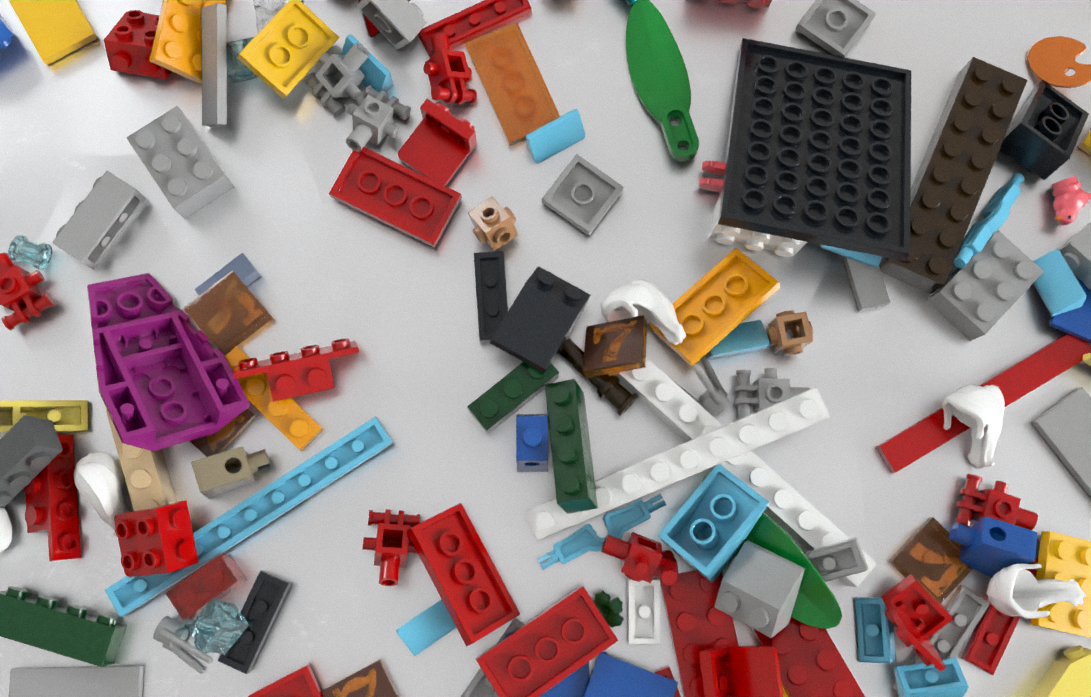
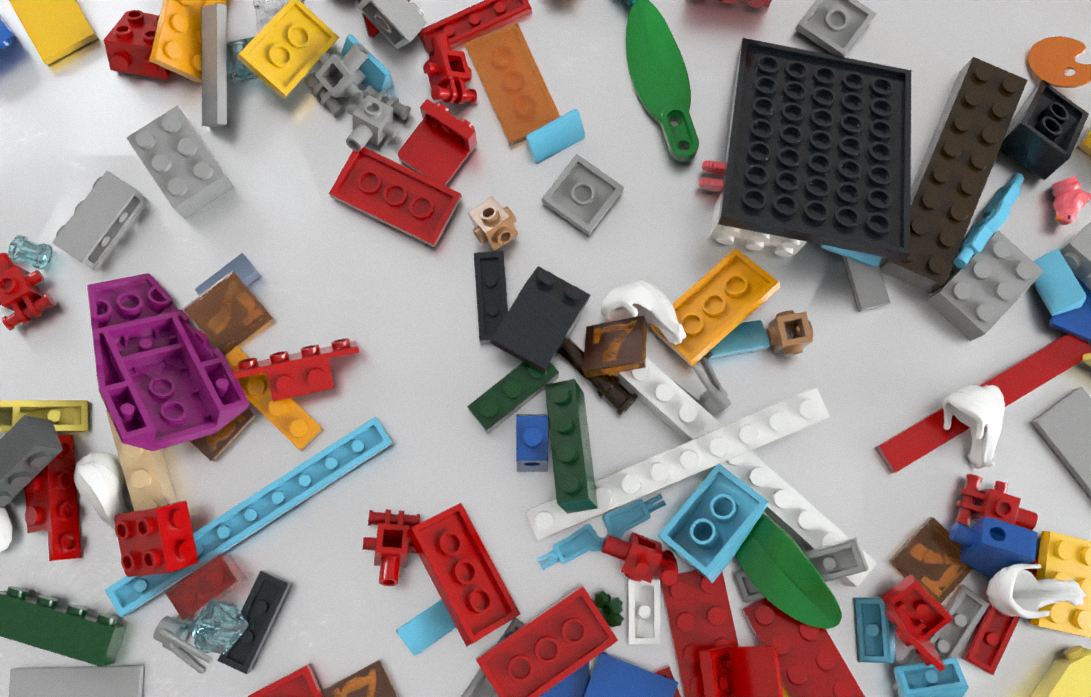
(215, 474): dark tan torso -> none
(760, 589): light grey slope -> none
(765, 391): light grey piece -> none

